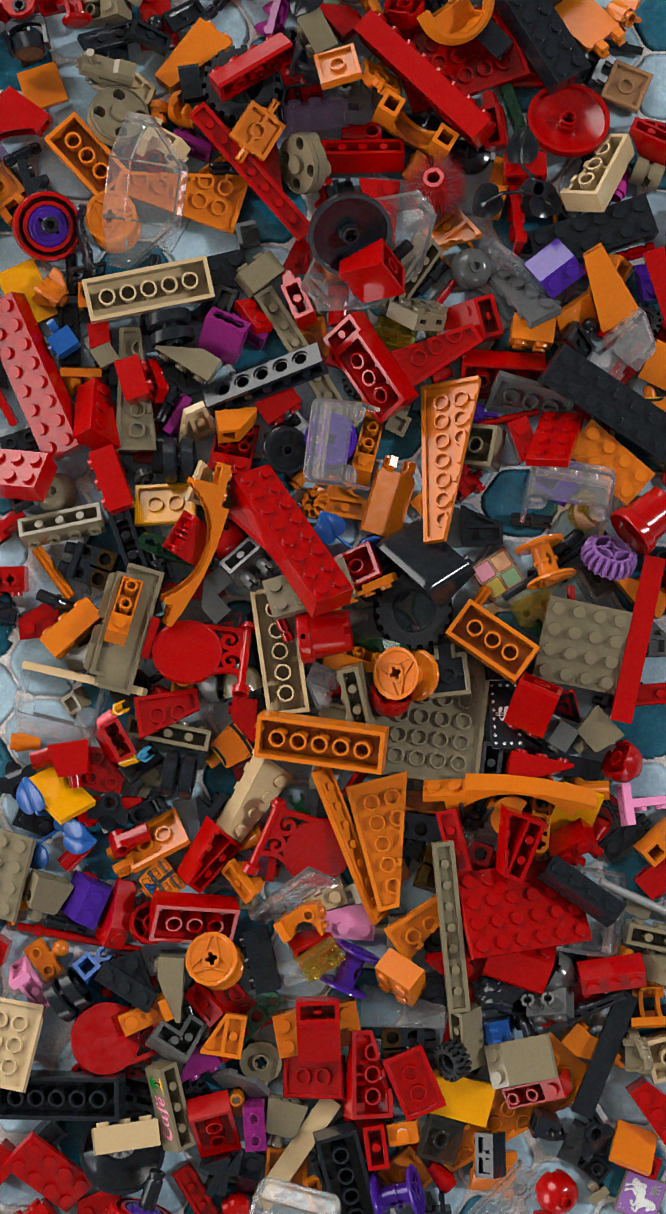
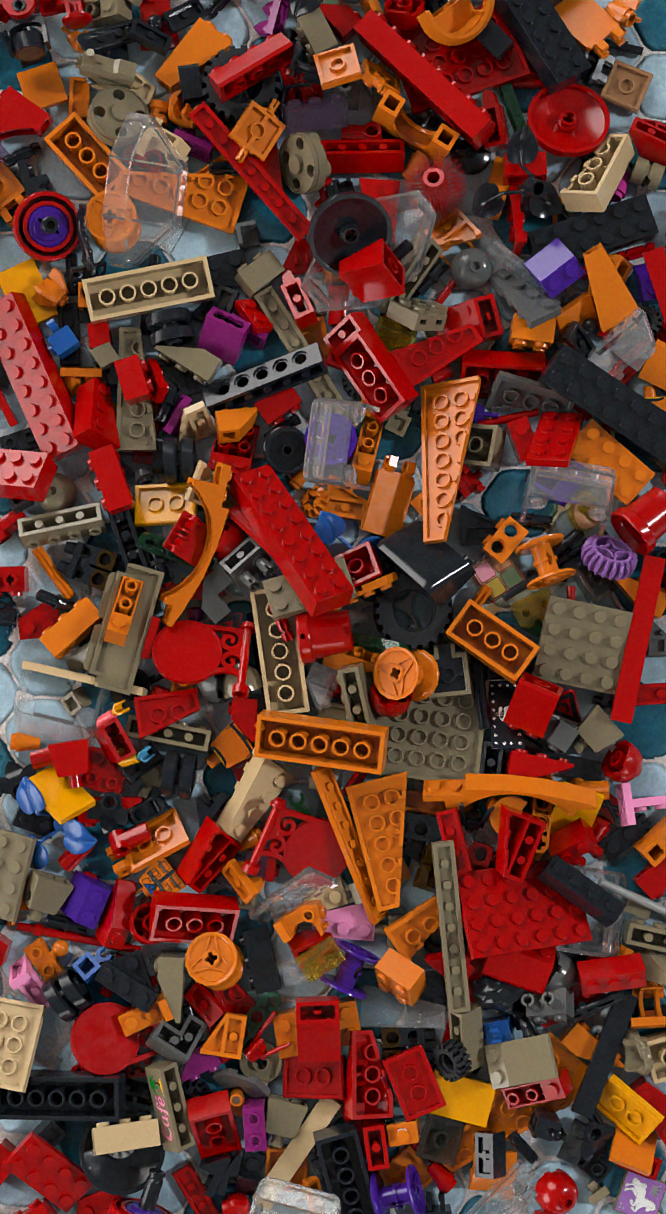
(72, 38): none -> orange piece
(79, 97): none -> orange tile
(195, 613): none -> magenta hinge
(257, 1048): none -> red plant
(480, 694): none -> black axle
(508, 543): none -> orange brick
(523, 1147): none -> black axle
(628, 1110): none -> light orange tile

